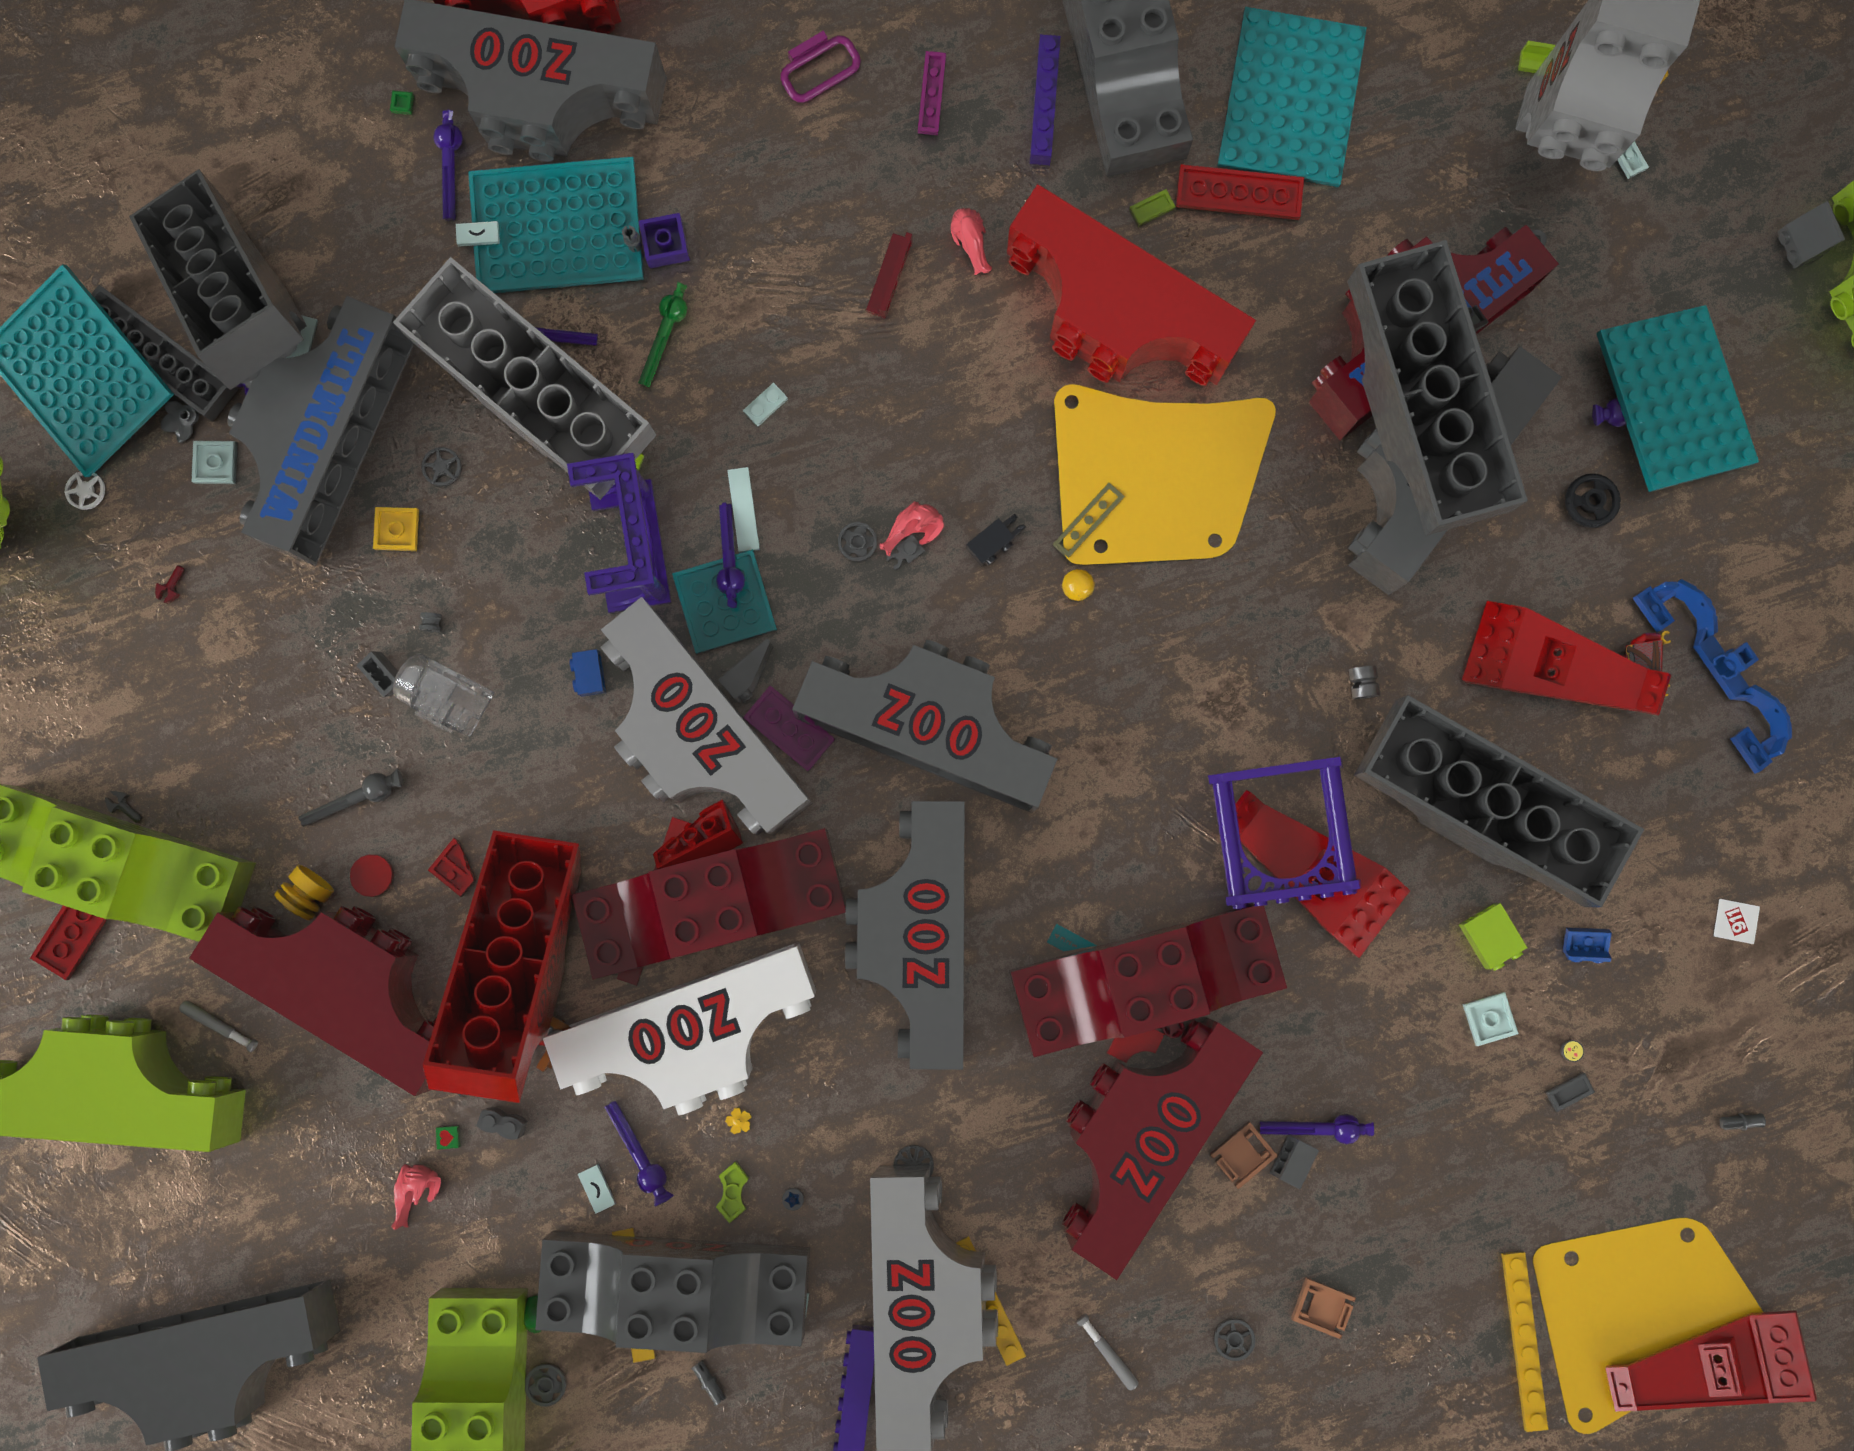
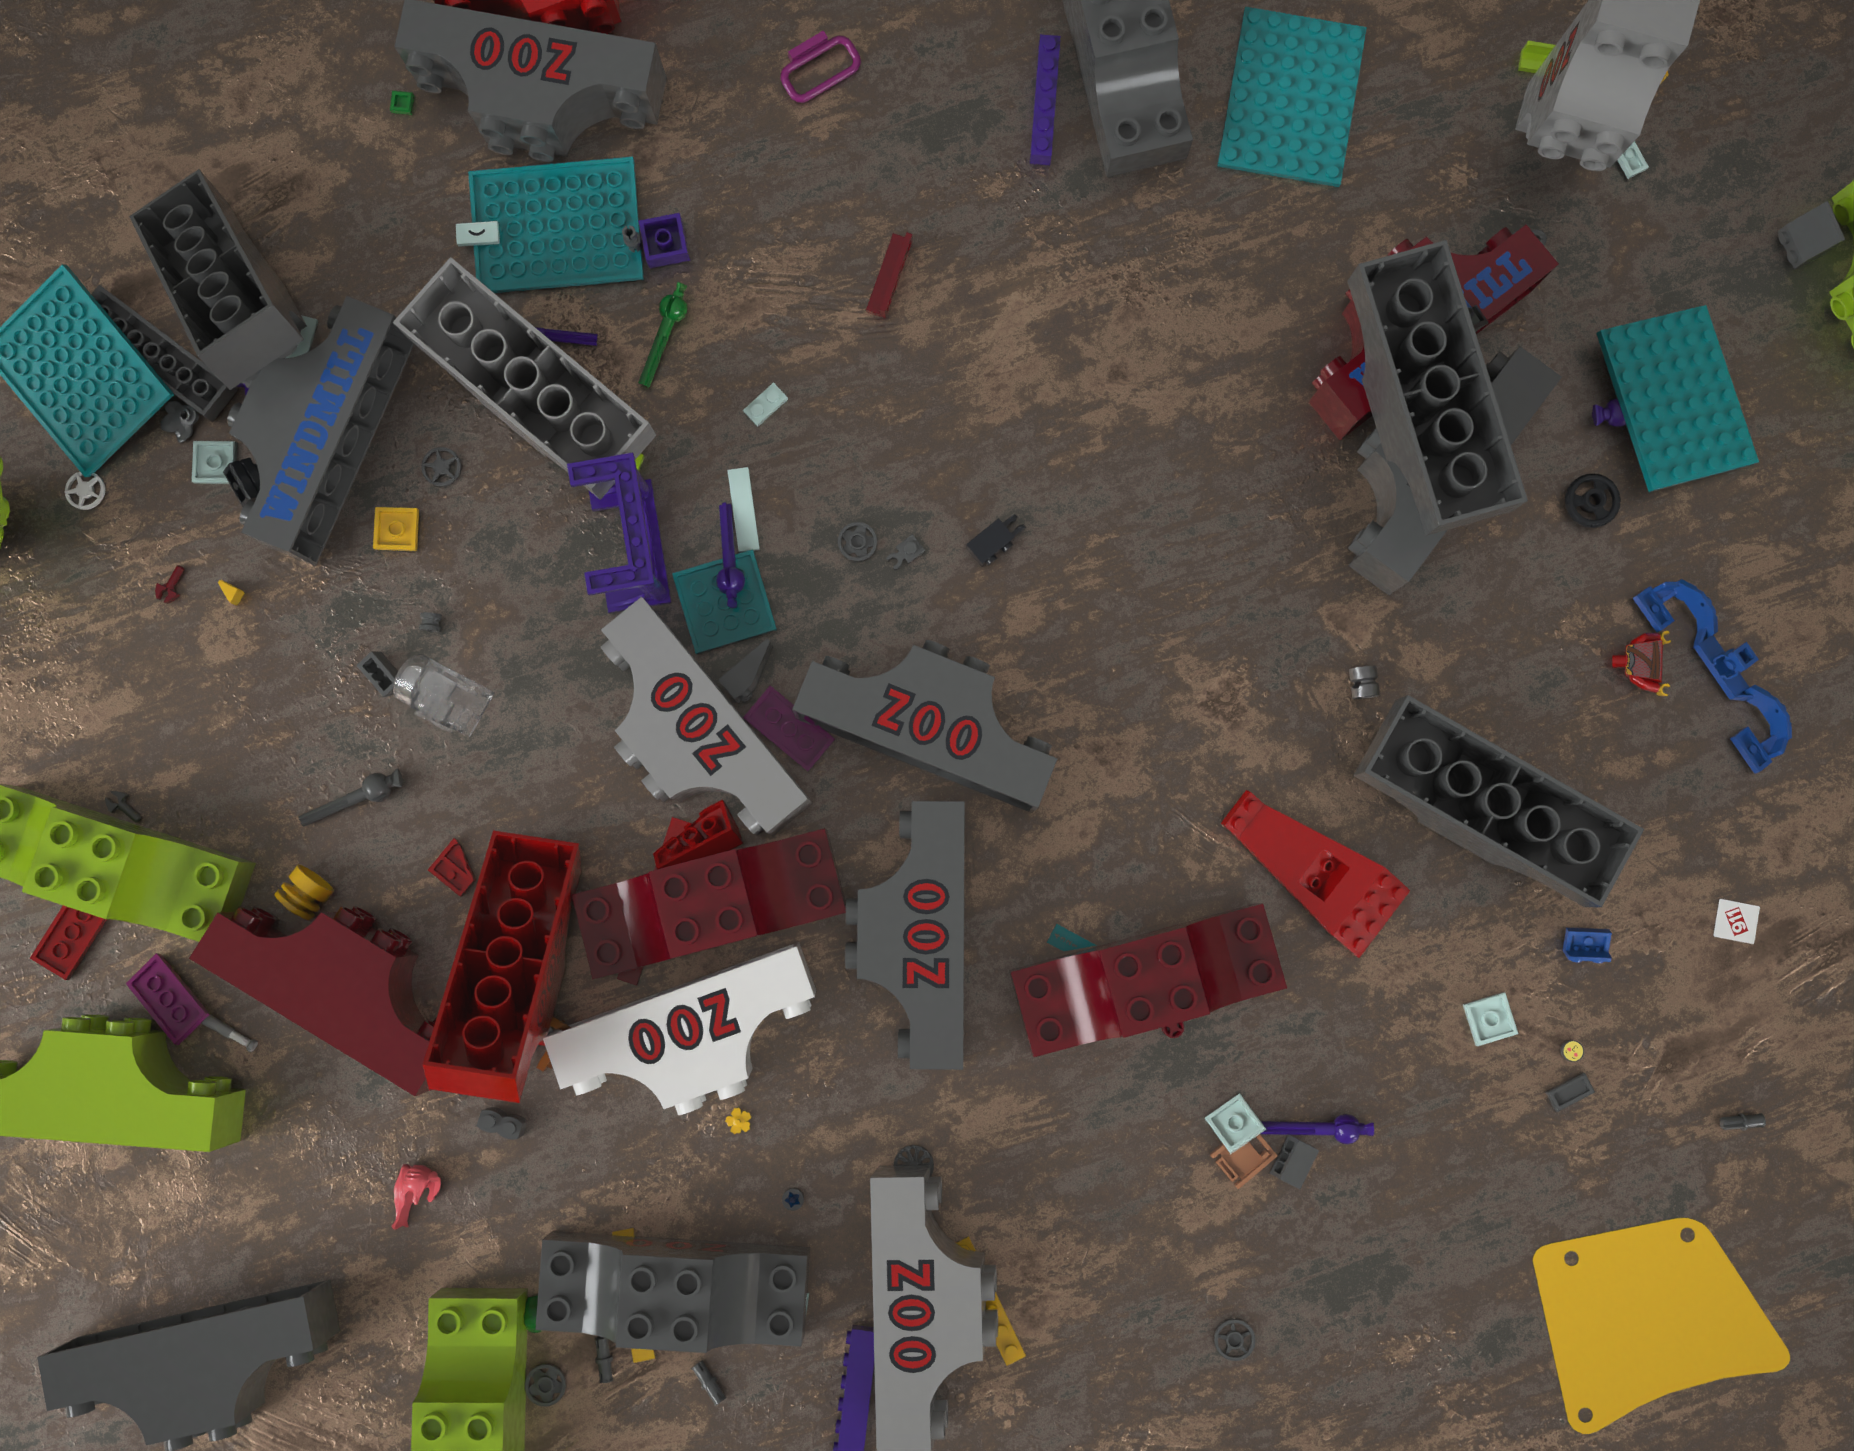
(167, 999): none -> magenta plate
(231, 592): none -> yellow slope
(243, 479): none -> black brick
(371, 875): red tile -> none
(447, 1137): green tile -> none
(448, 139): dark purple piece -> none
(588, 673): blue brick -> none
(596, 1188): light aqua tile -> none
(603, 1359): none -> dark grey pin
(651, 1176): dark purple piece -> none
(733, 1181): lime tile -> none
(911, 520): coral hair -> none
(931, 93): magenta plate -> none
(968, 228): coral hair -> none
(1058, 544): olive plate -> none
(1078, 584): yellow hair -> none
(1109, 1354): light grey piece -> none
(1119, 300): red brick -> none
(1126, 1047): red tile -> none
(1145, 1136): dark red brick -> none
(1152, 208): lime tile -> none
(1176, 463): yellow piece -> none
(1235, 1123): none -> light aqua tile
(1239, 192): red plate -> none
(1326, 1308): nougat container -> none
(1339, 836): dark purple arch -> none
(1493, 936): lime brick -> none
(1519, 651): red wing -> none
(1524, 1341): yellow plate -> none
(1760, 1360): red wing -> none

